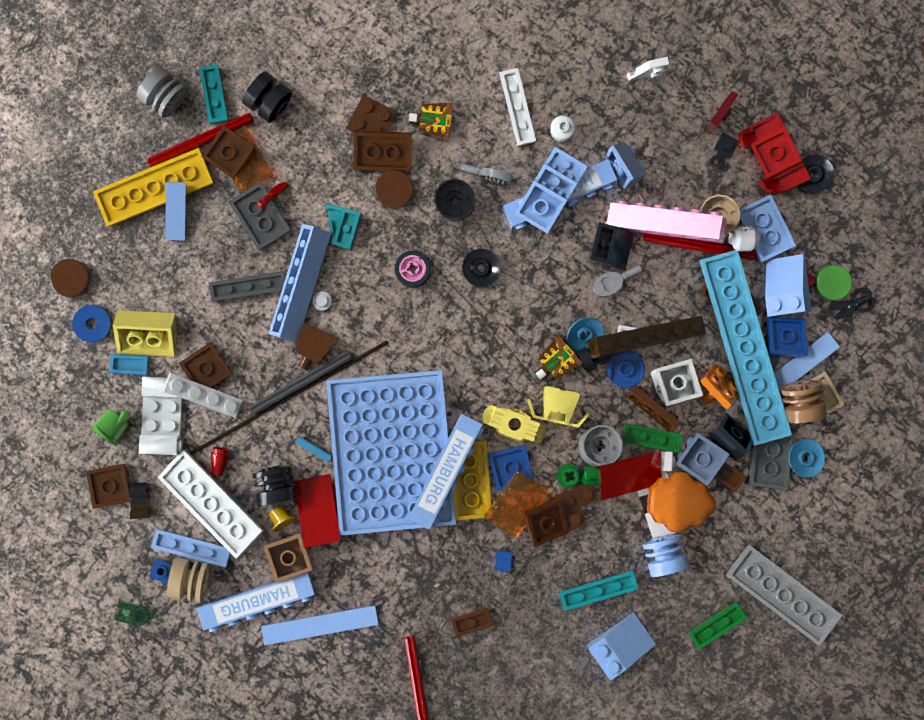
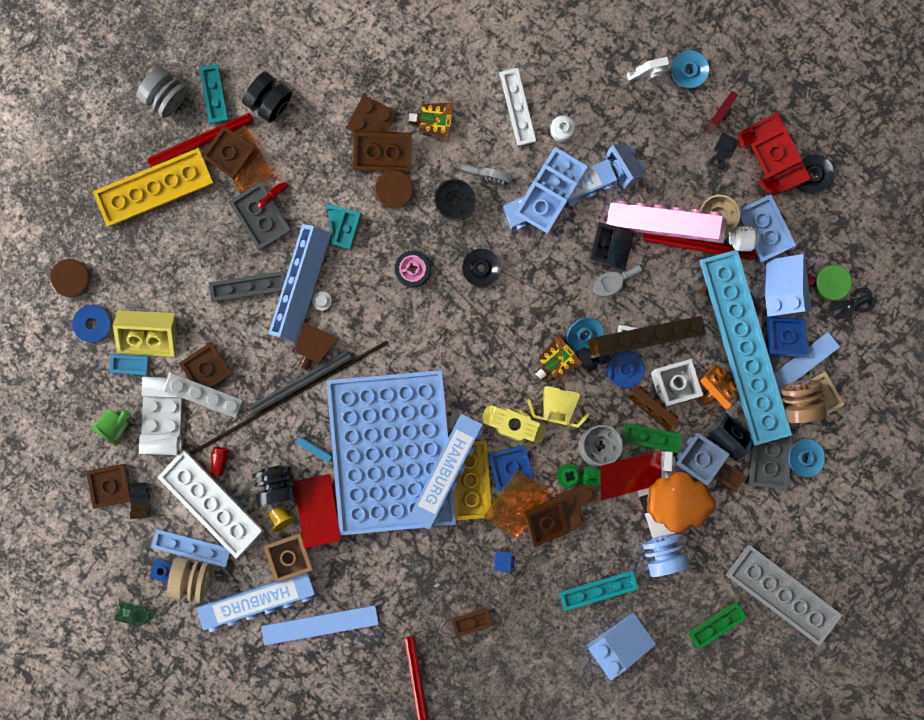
(175, 210): light blue tile -> none
(694, 61): none -> dark azure dish

